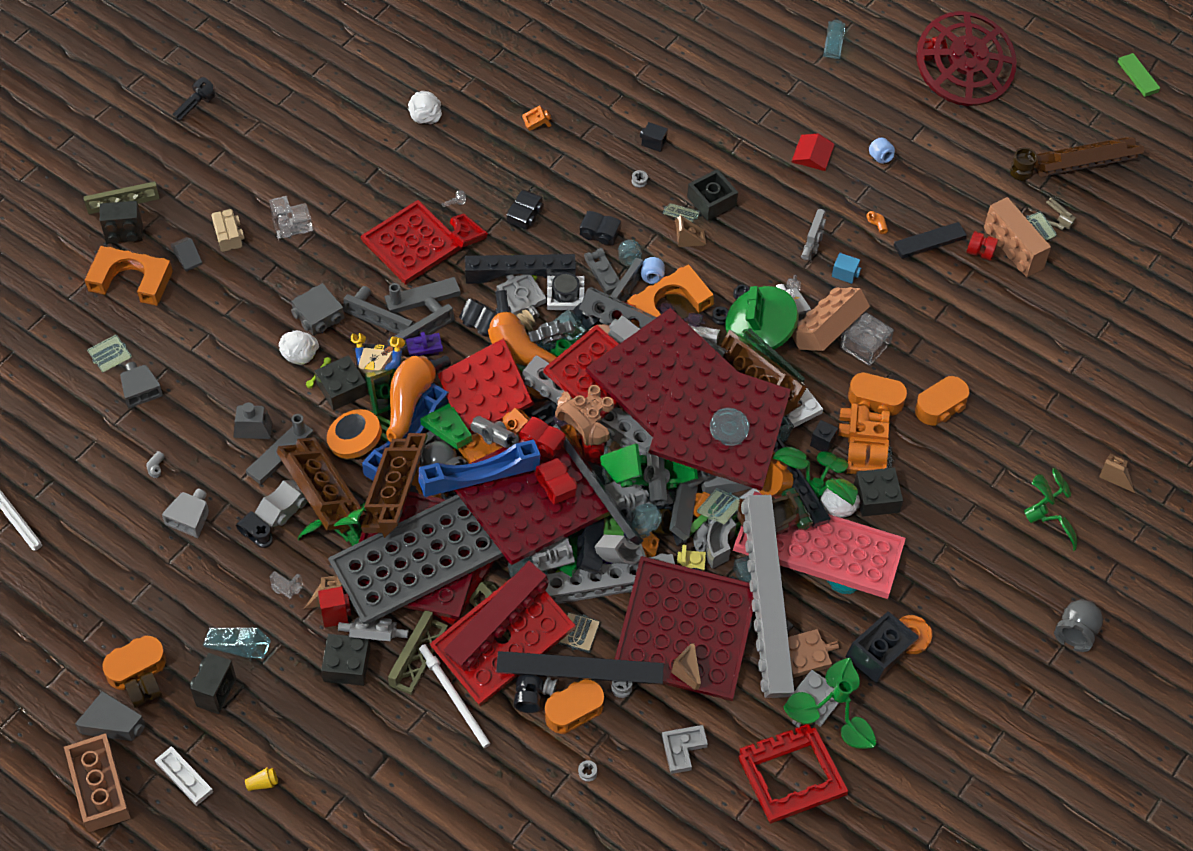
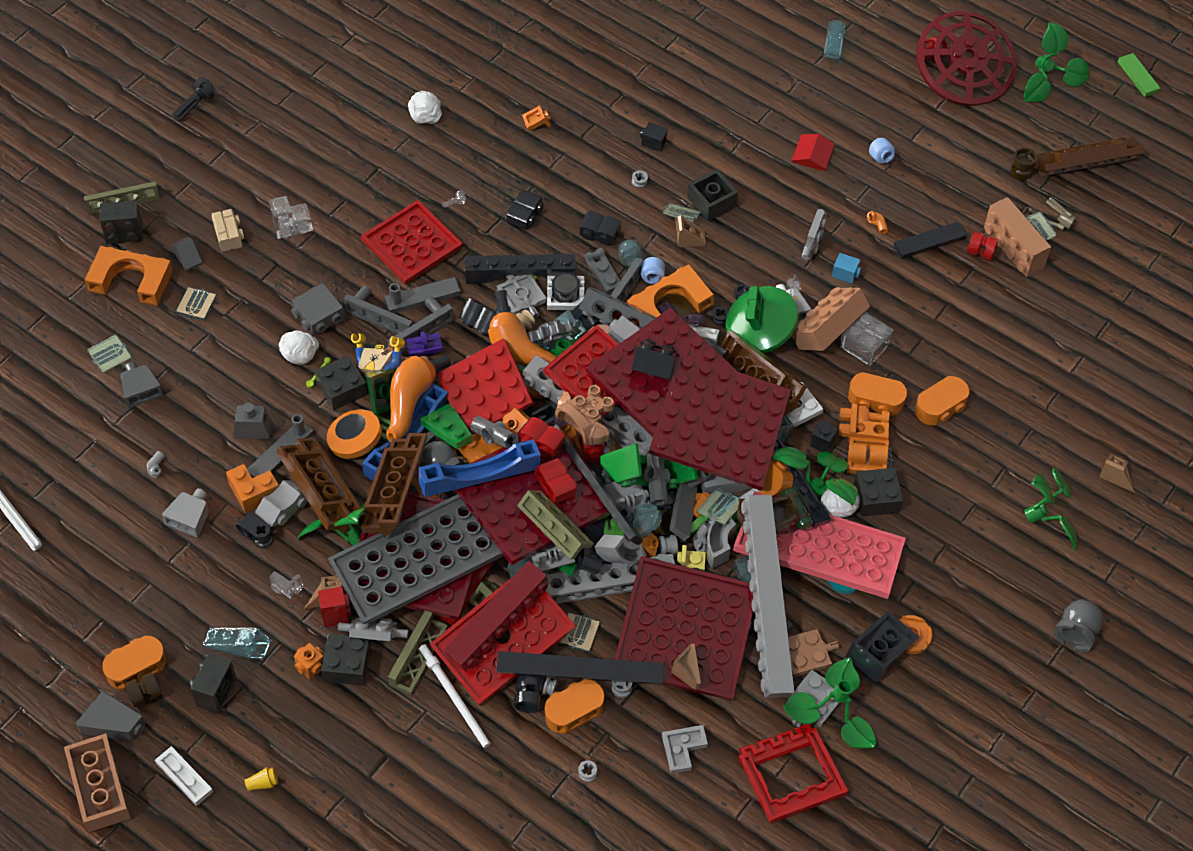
(196, 303): none -> piece
(250, 490): none -> orange brick
(309, 660): none -> orange brick
(466, 231): red tile -> none
(554, 523): none -> olive fence
(654, 359): none -> black slope
(668, 544): none -> light grey wheel
(729, 426): clear light blue tile -> none
(762, 346): clear green windscreen -> none
(1076, 72): none -> green plant

